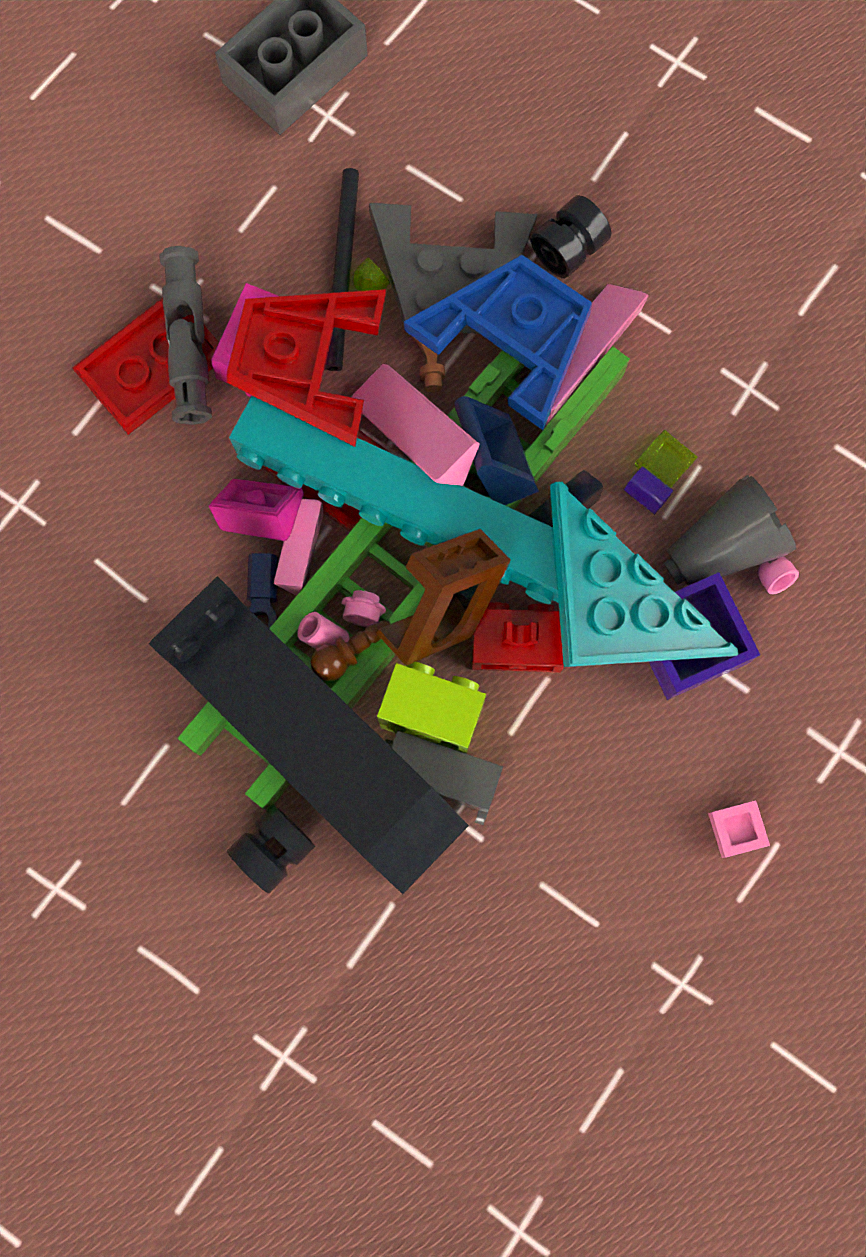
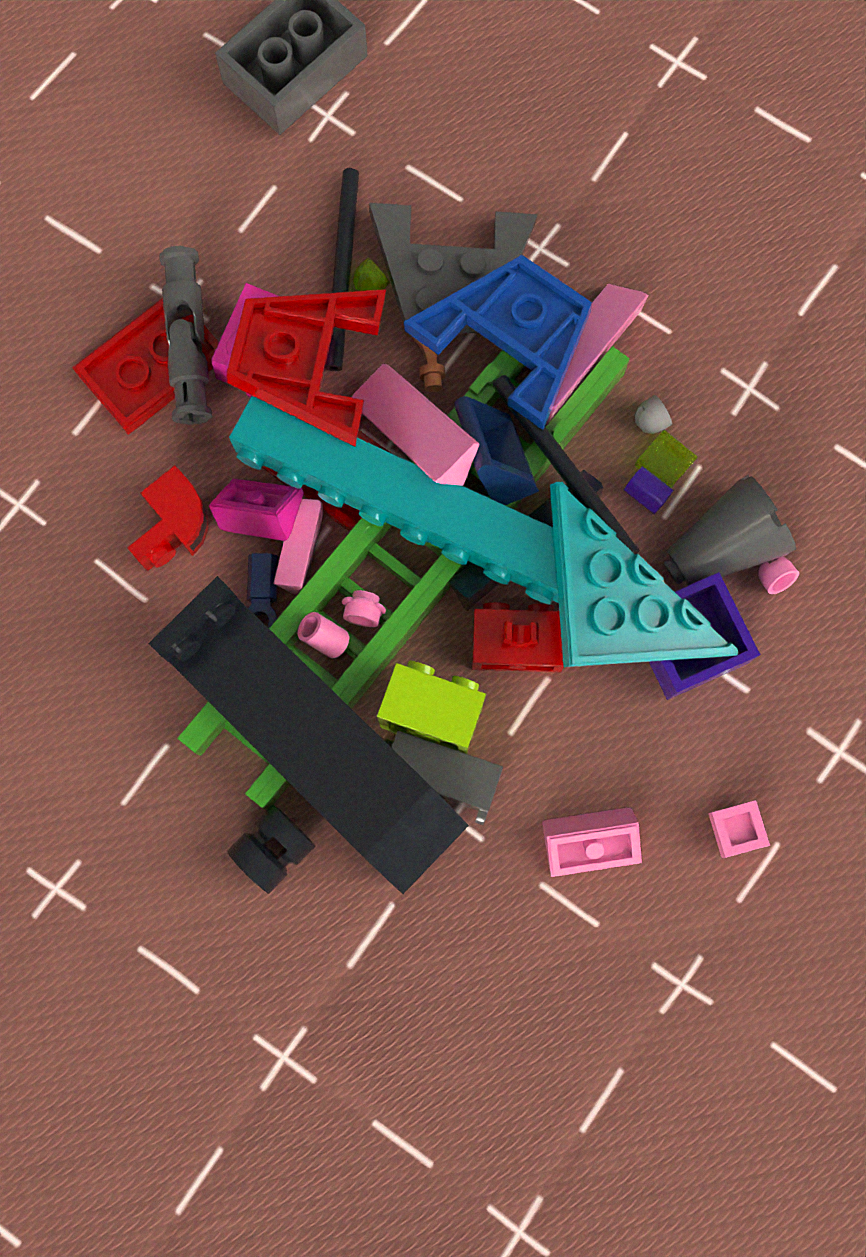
(182, 520): none -> red brick
(331, 660): reddish brown bar -> none
(443, 572): reddish brown panel -> none
(564, 466): none -> black piece
(575, 233): black wheel -> none
(592, 841): none -> bright pink slope
(652, 416): none -> light grey hinge

